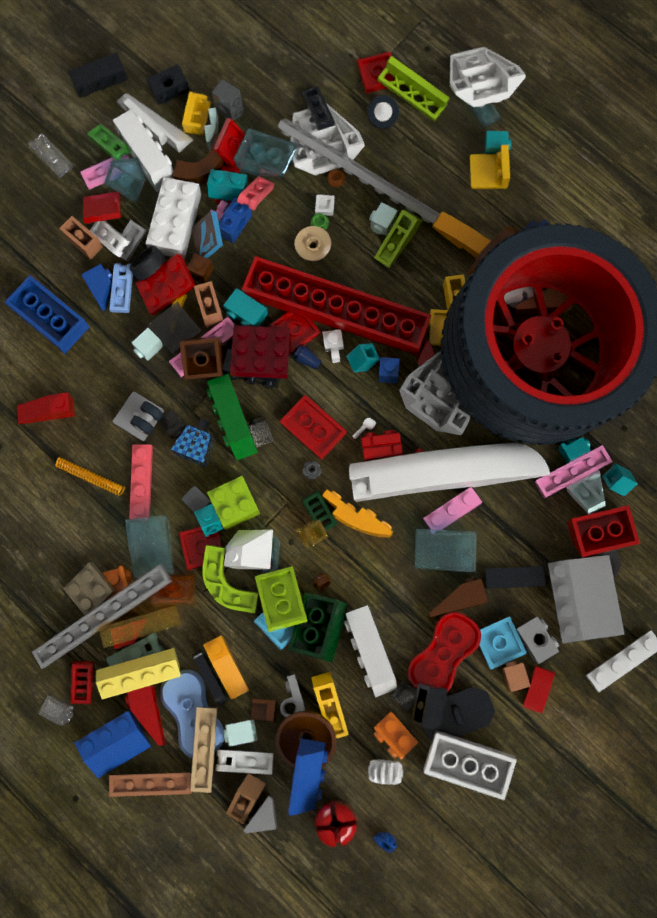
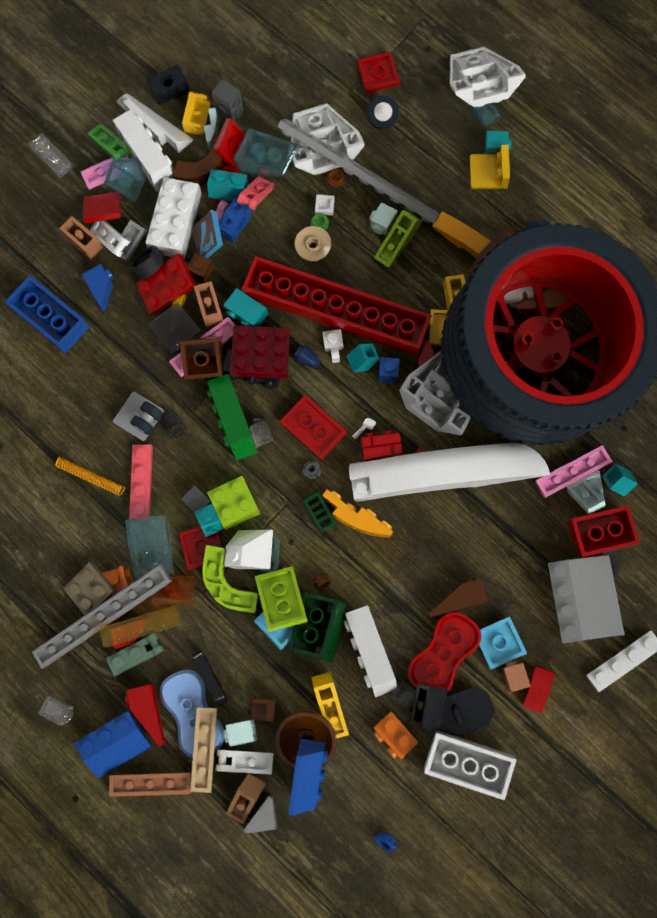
(46, 408): red slope -> none
(75, 681): red slope -> none
(98, 75): black brick -> none
(121, 289): light blue plate -> none
(137, 673): light yellow brick -> none
(147, 344): light aqua brick -> none
(194, 443): torso -> none
(226, 667): light orange slope -> none
(293, 687): light grey plate -> none
(301, 329): red tile -> none
(312, 533): clear yellow brick -> none
(318, 108): black tile -> none
(329, 833): red cylinder -> none
(385, 772): white gear -> none
(421, 87): lime fence -> none
(446, 549): clear light blue slope -> none
(453, 510): bright pink plate -> none
(515, 577): black tile -> none
(537, 652): light grey brick -> none
(574, 449): teal brick -> none

